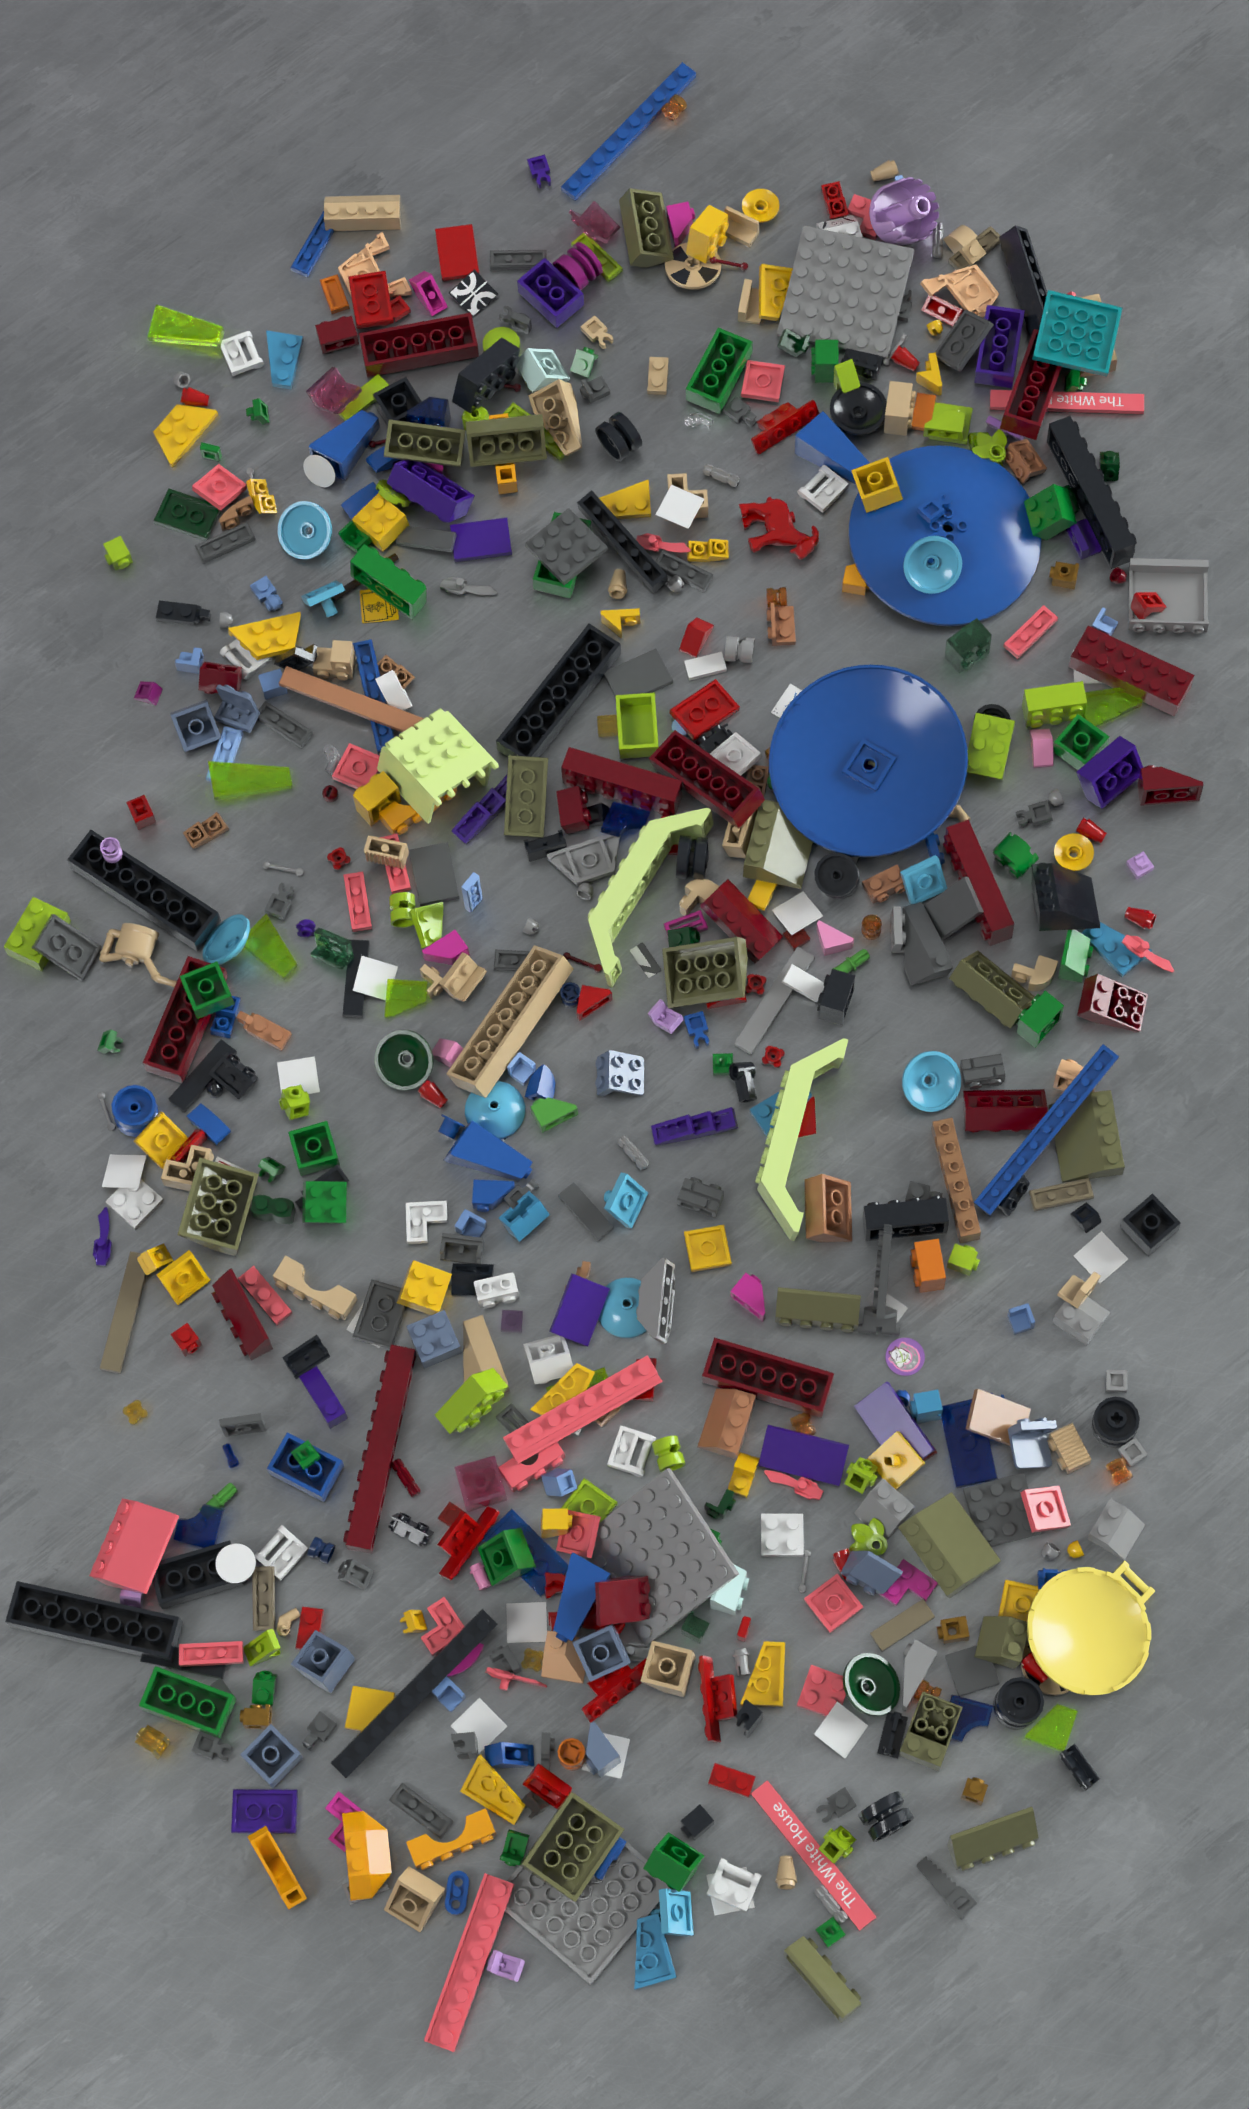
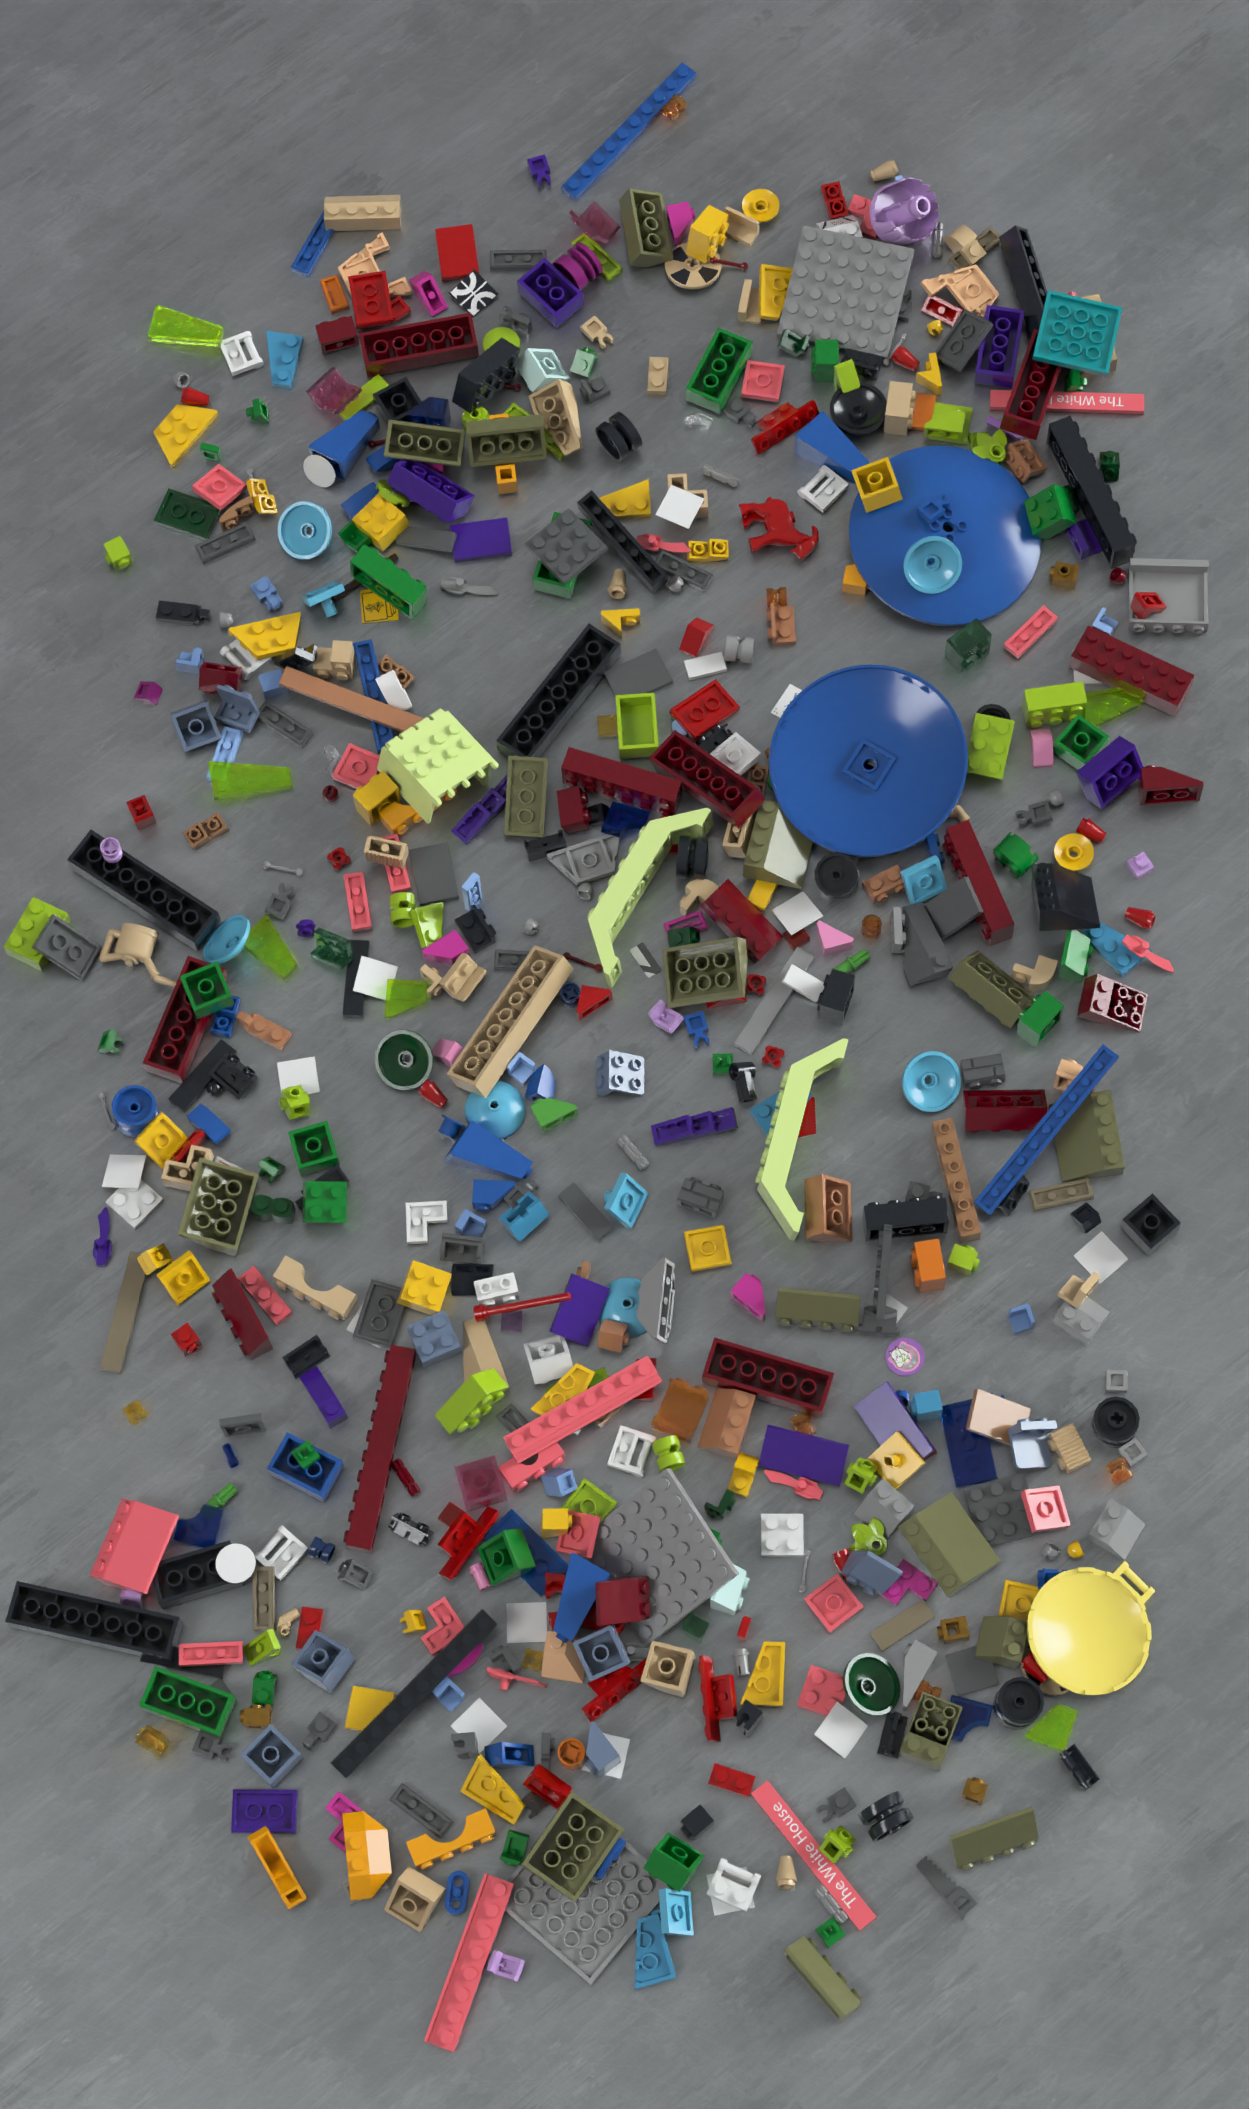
(475, 929): none -> black bracket
(483, 1312): none -> red piece
(613, 1335): none -> nougat brick
(680, 1410): none -> clear orange panel

